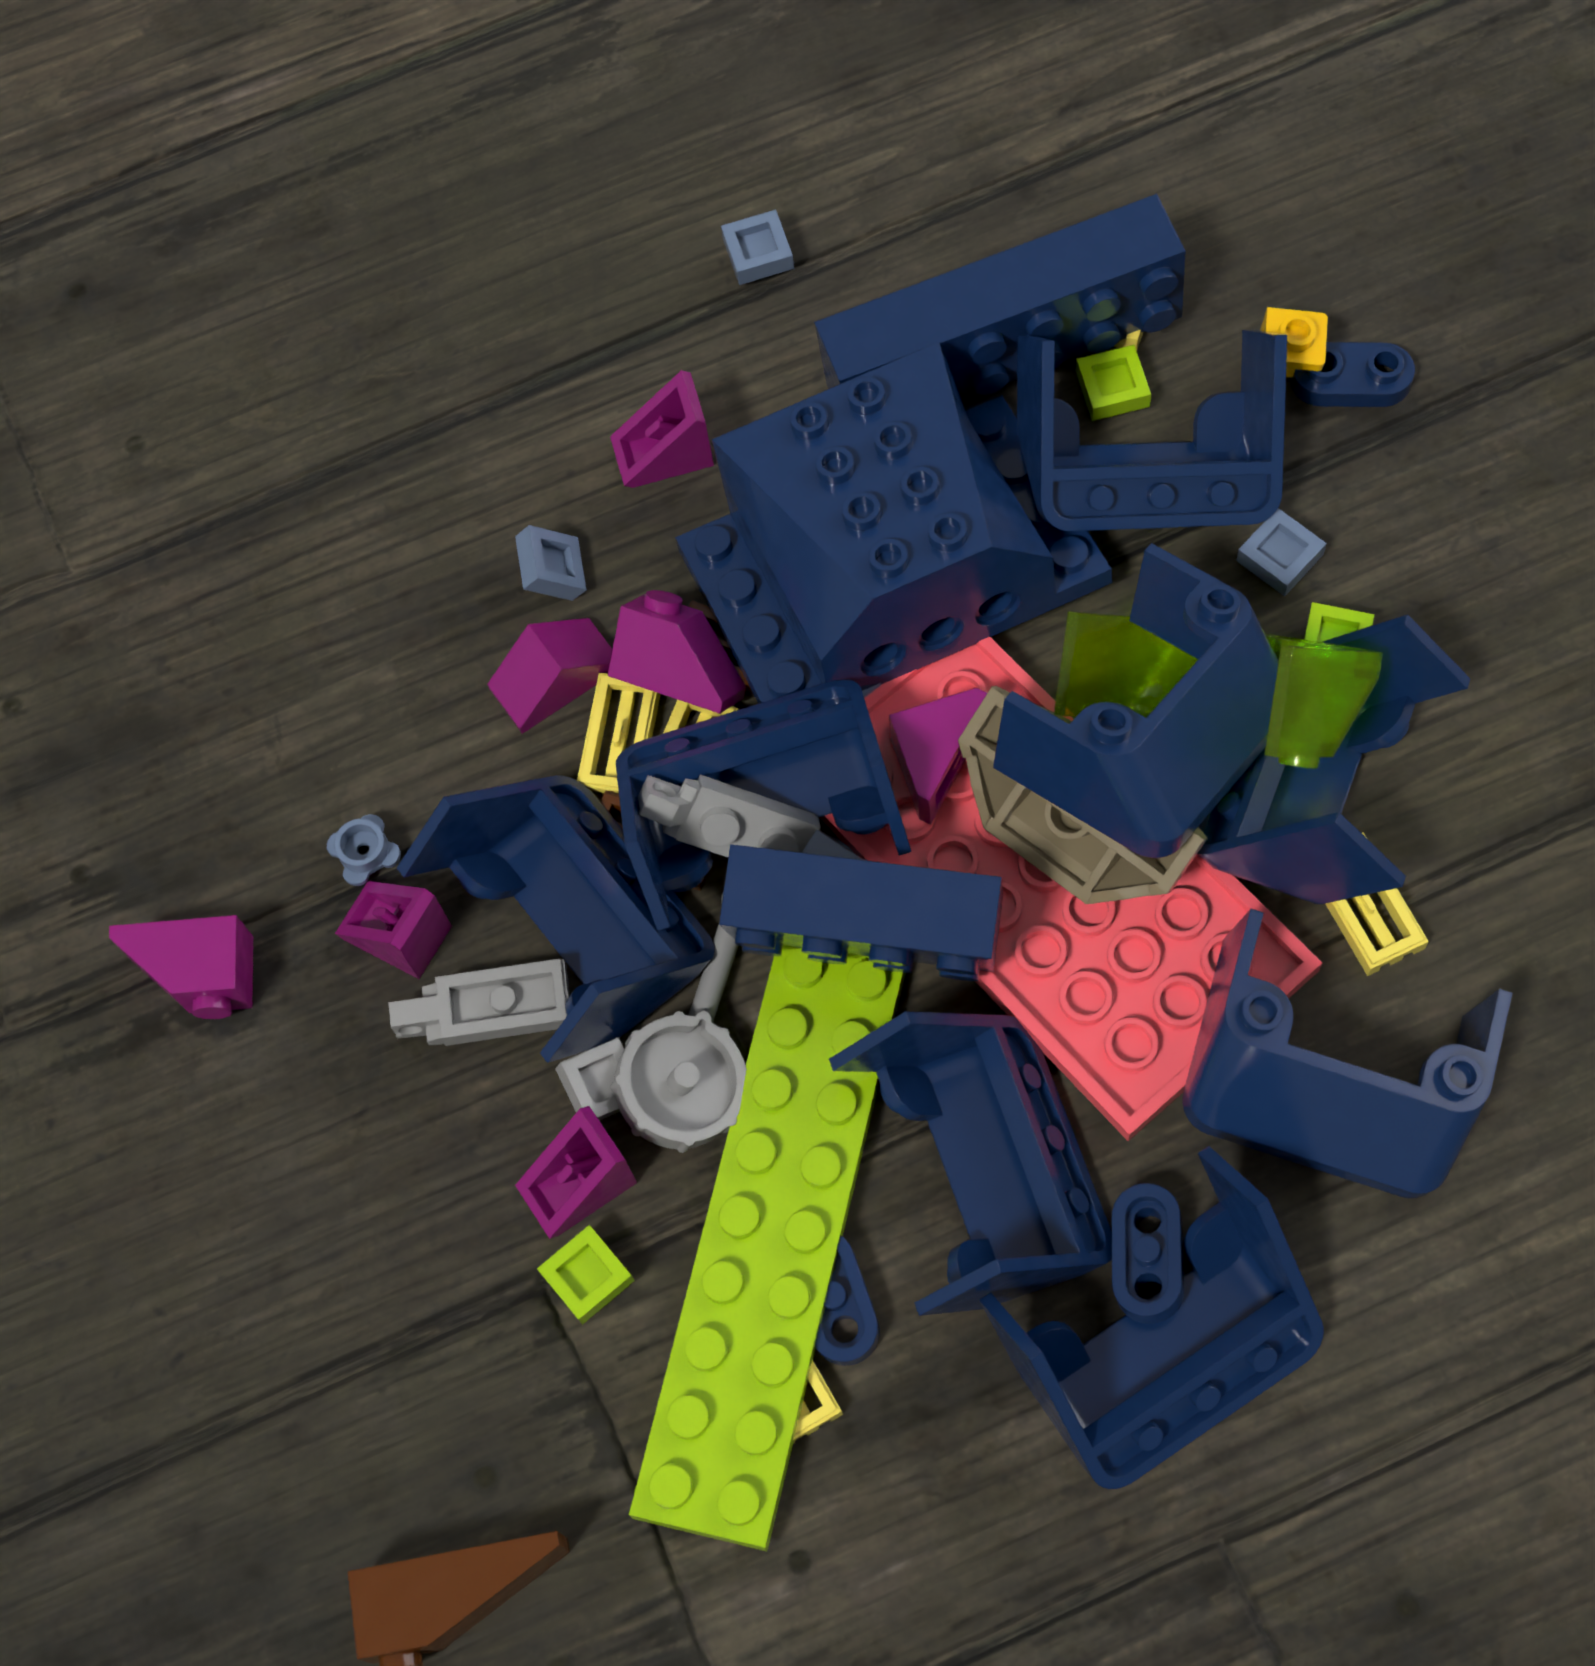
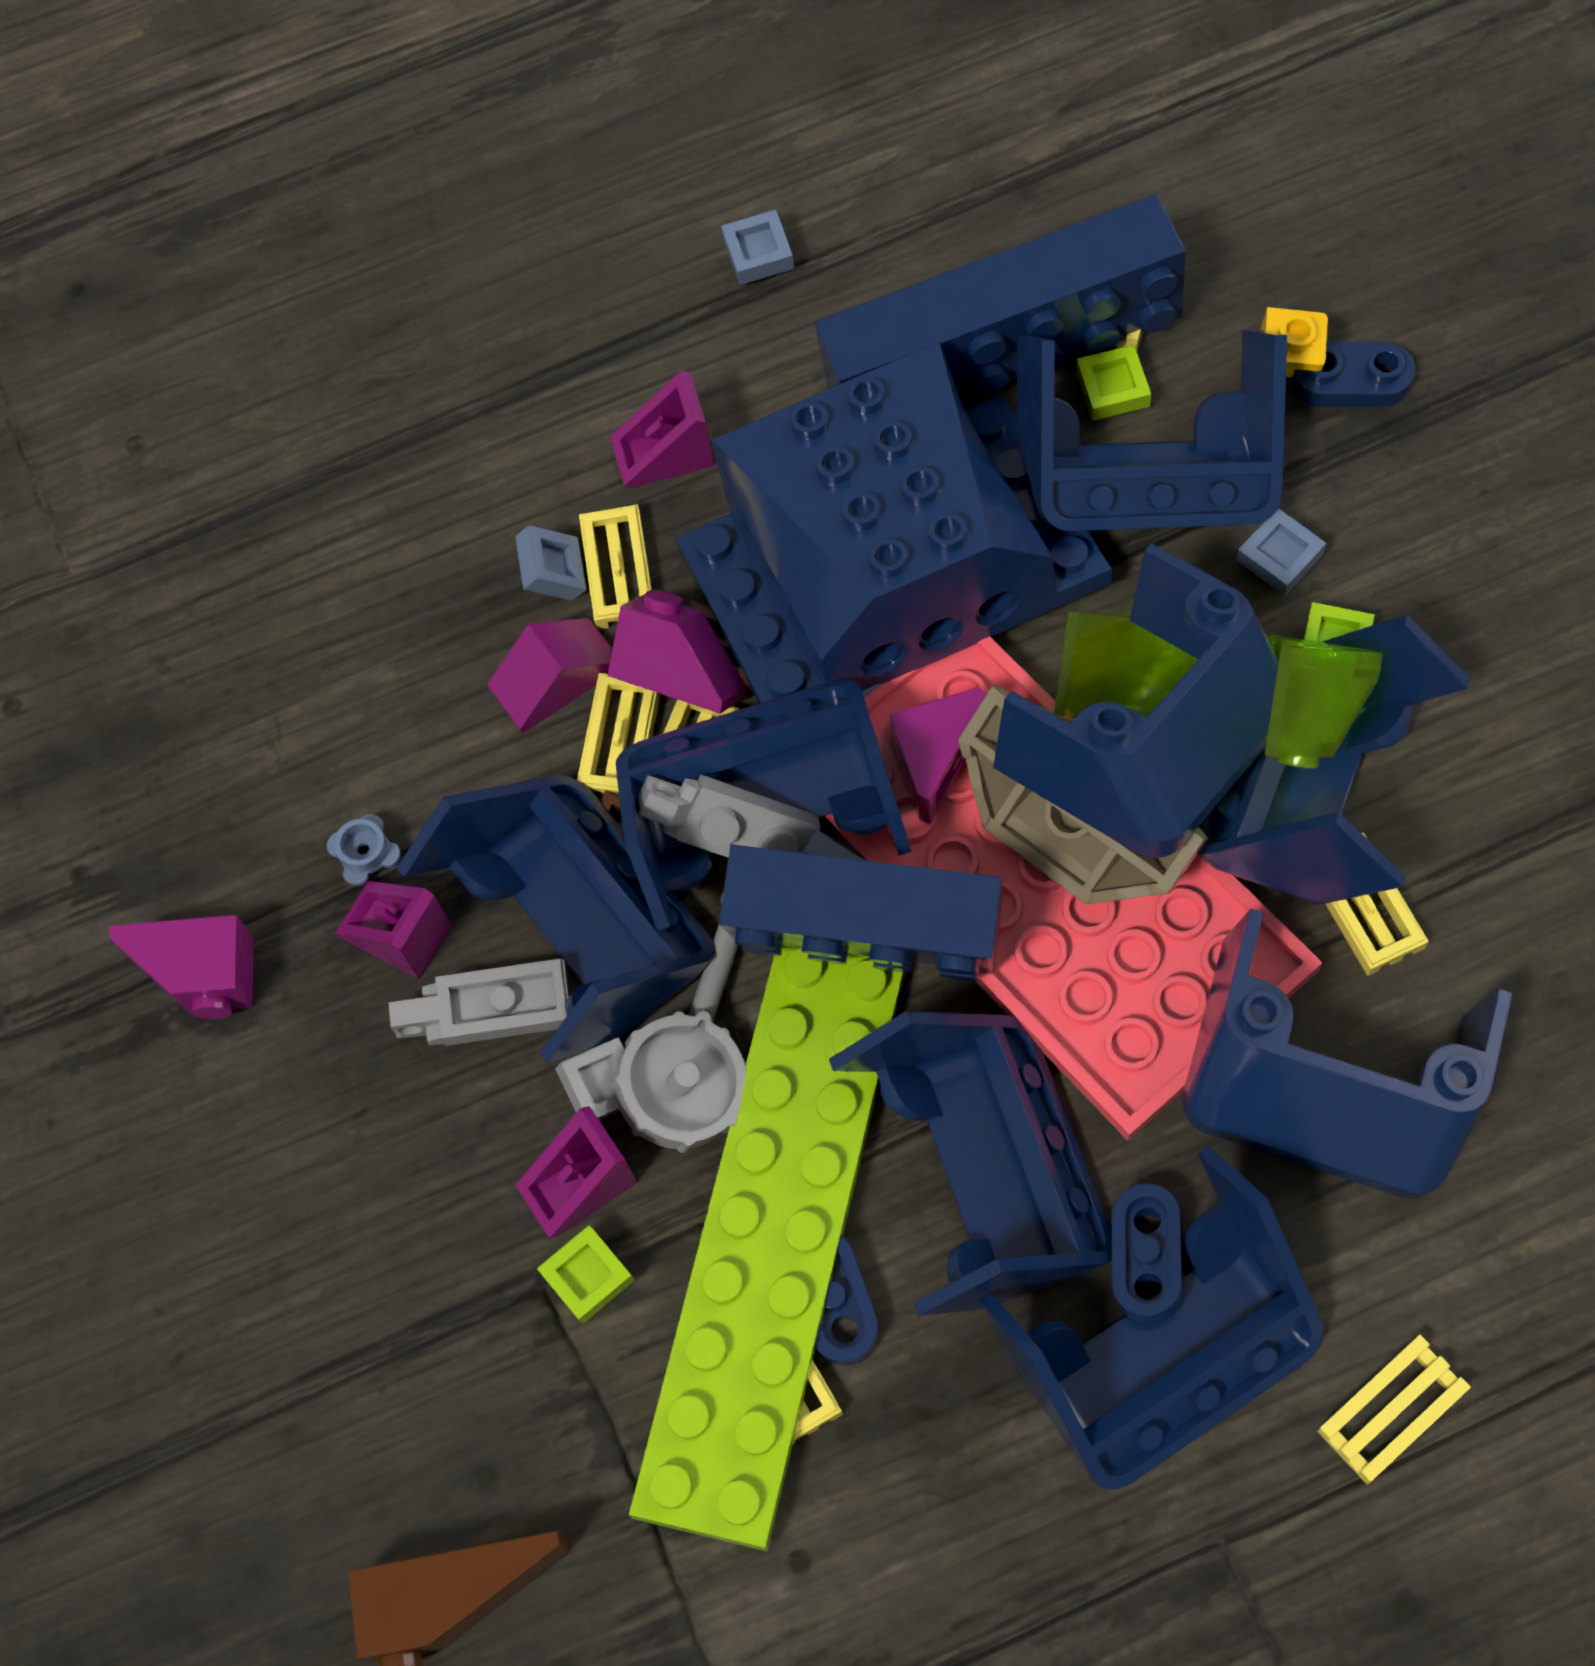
(611, 518): none -> light yellow tile
(1435, 1369): none -> light yellow tile

